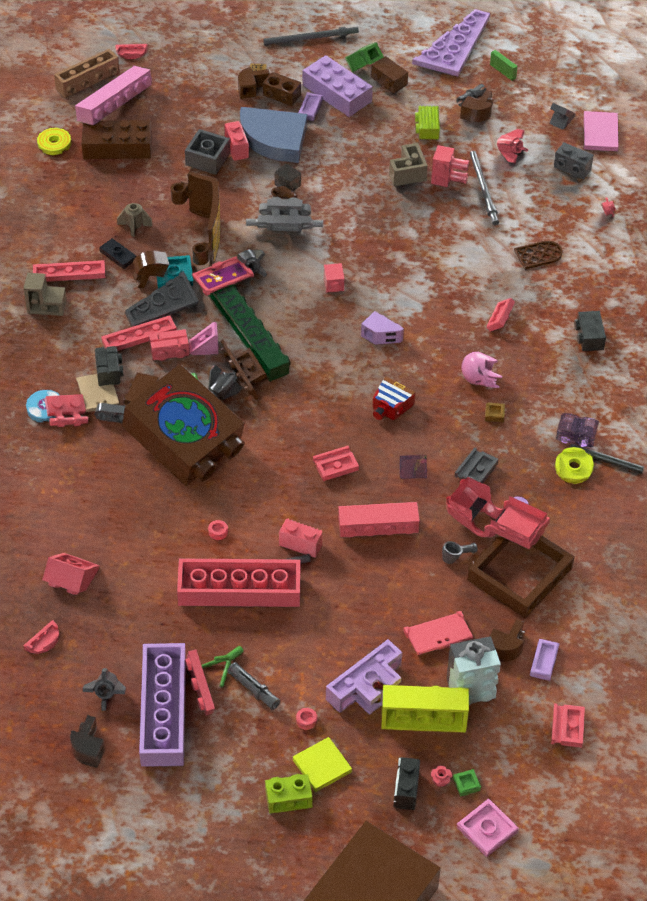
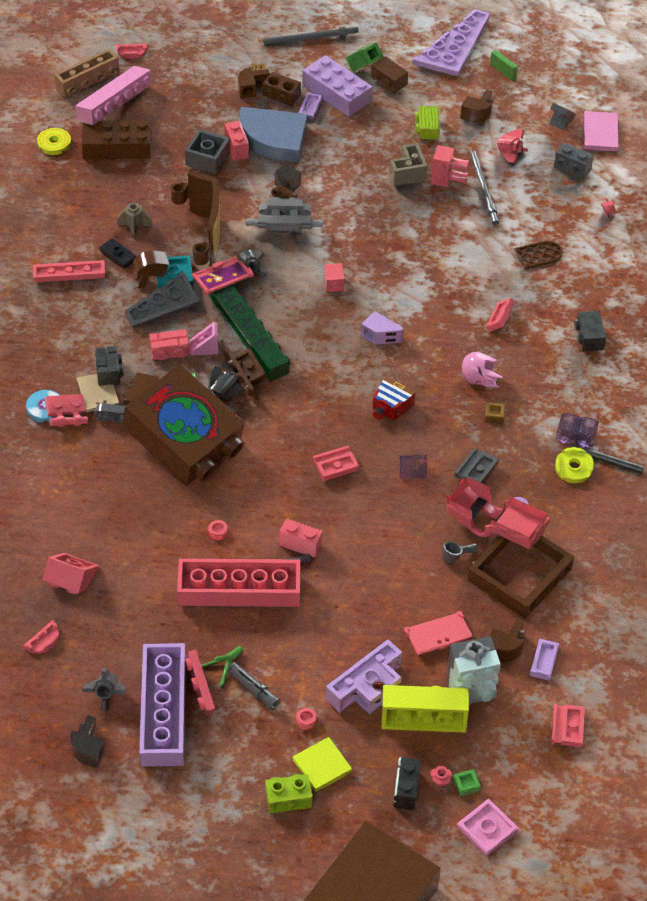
(43, 298): dark tan brick -> none
(138, 334): coral plate -> none
(378, 519): coral brick -> none
(475, 92): dark grey pin -> none

